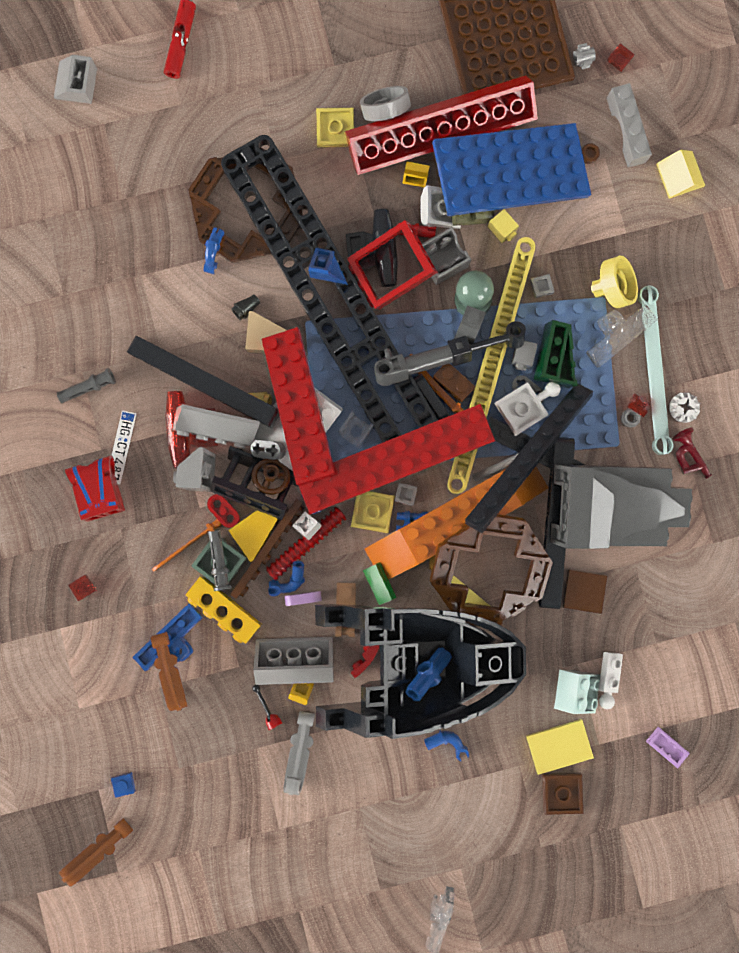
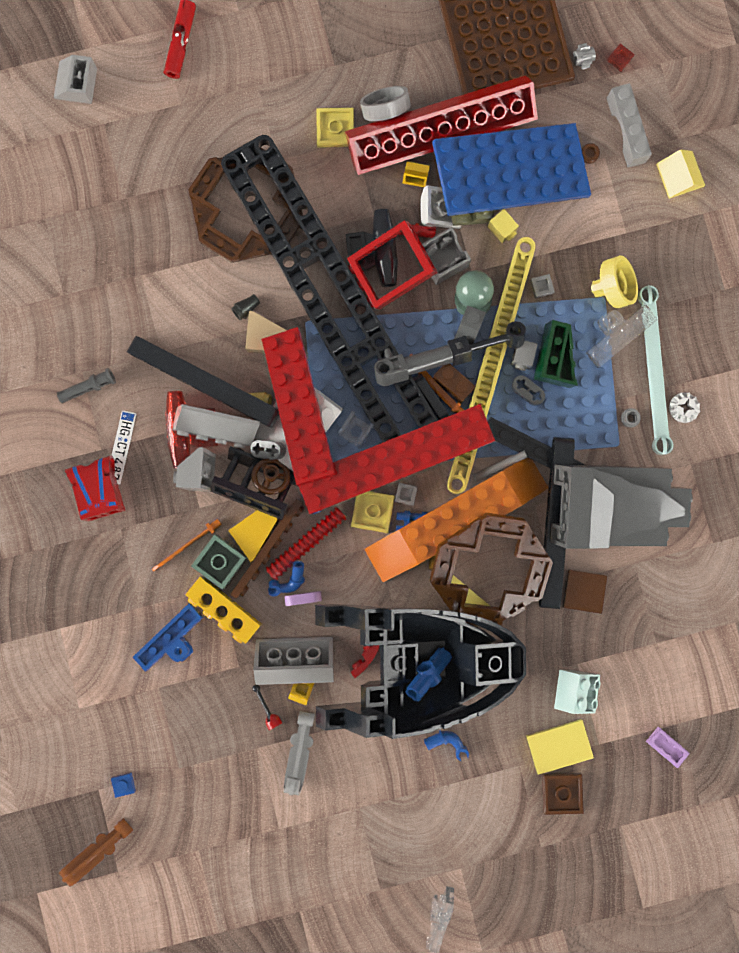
(82, 587): clear red plate -> none
(169, 674): dark orange piece -> none
(212, 247): blue piece -> none
(219, 568): dark grey pin -> none
(223, 511): red plate -> none
(307, 525): white bracket -> none
(325, 267): blue slope -> none
(345, 595): medium nougat plate -> none
(379, 583): tile -> none
(524, 408): white plate -> none
(528, 458): black plate -> none
(609, 678): white plate -> none
(639, 404): clear red plate -> none
(685, 438): dark red piece -> none

